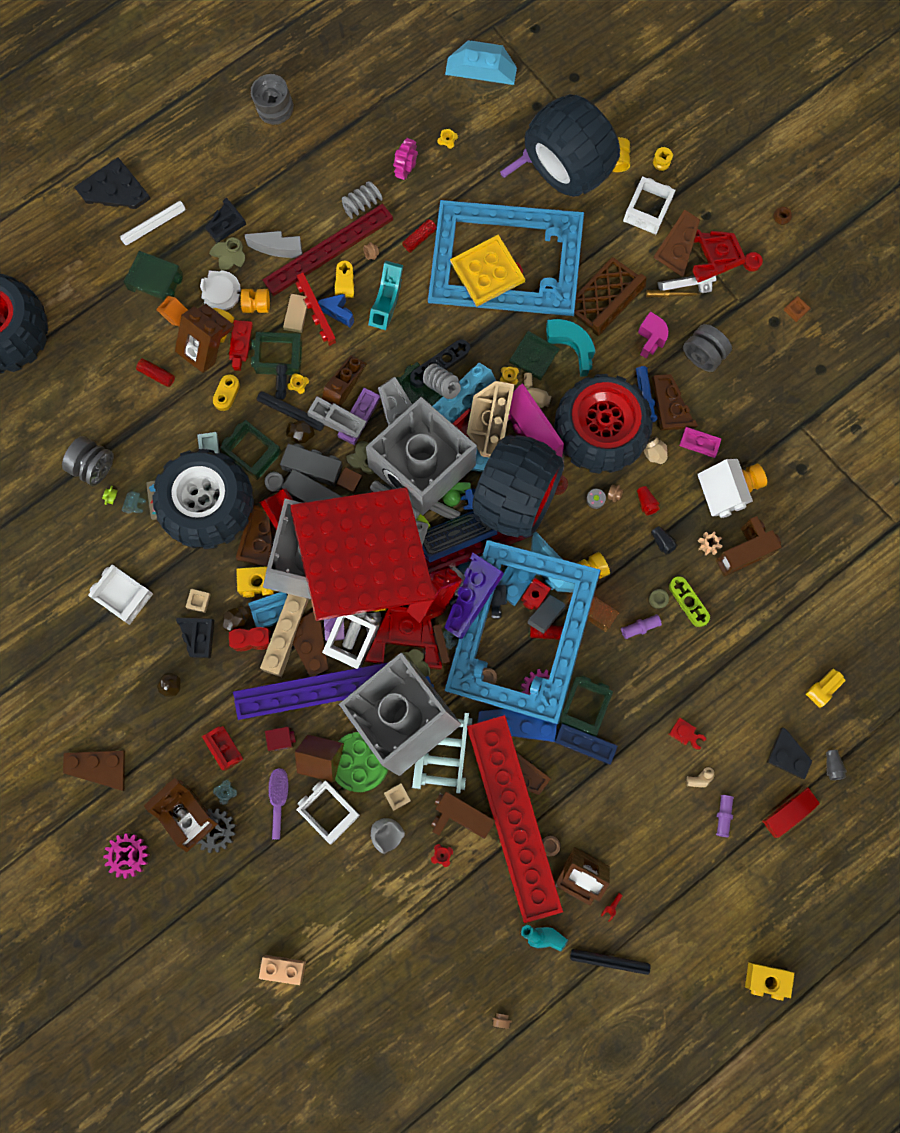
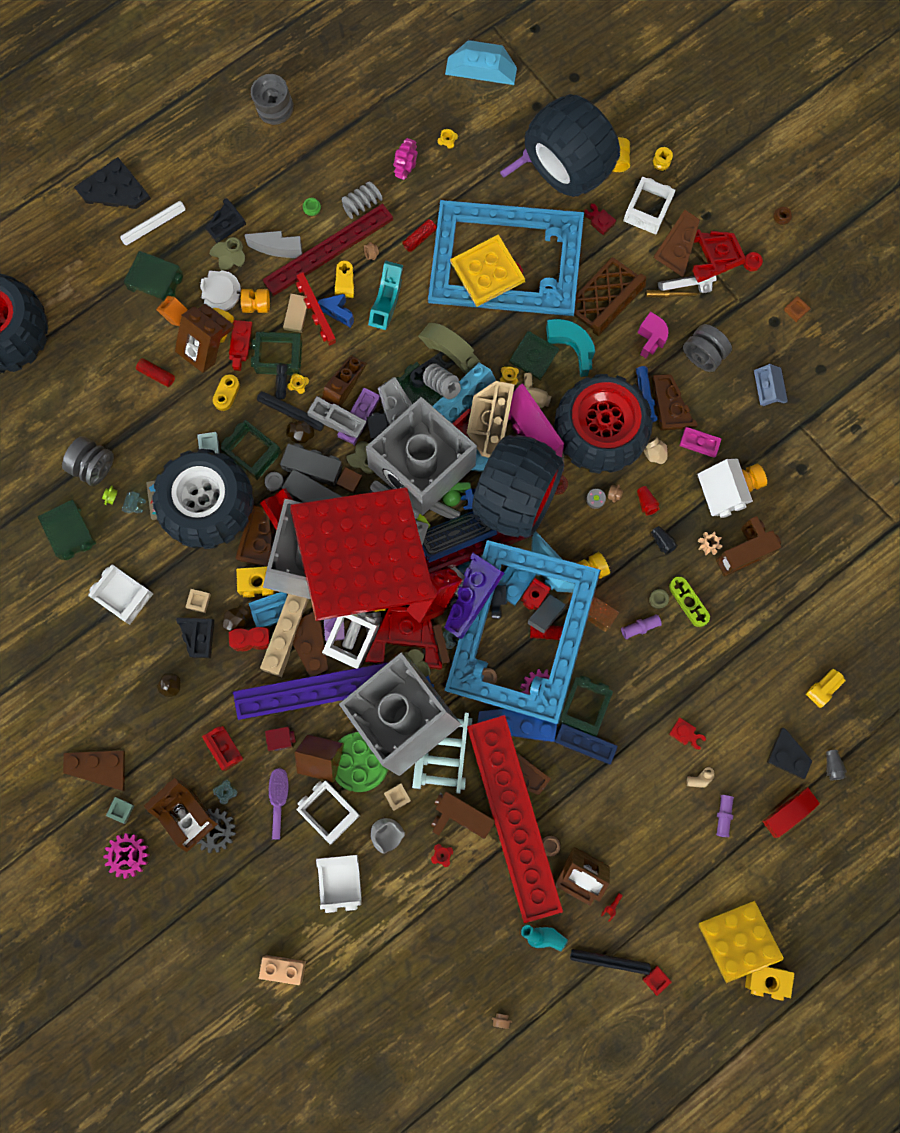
(66, 530): none -> clear green panel
(120, 810): none -> sand green plate
(311, 206): none -> bright green plate
(339, 883): none -> white panel
(377, 424): none -> black brick
(443, 339): none -> olive arch
(600, 220): none -> dark red plate
(657, 980): none -> red tile
(740, 941): none -> yellow plate
(770, 385): none -> sand blue panel

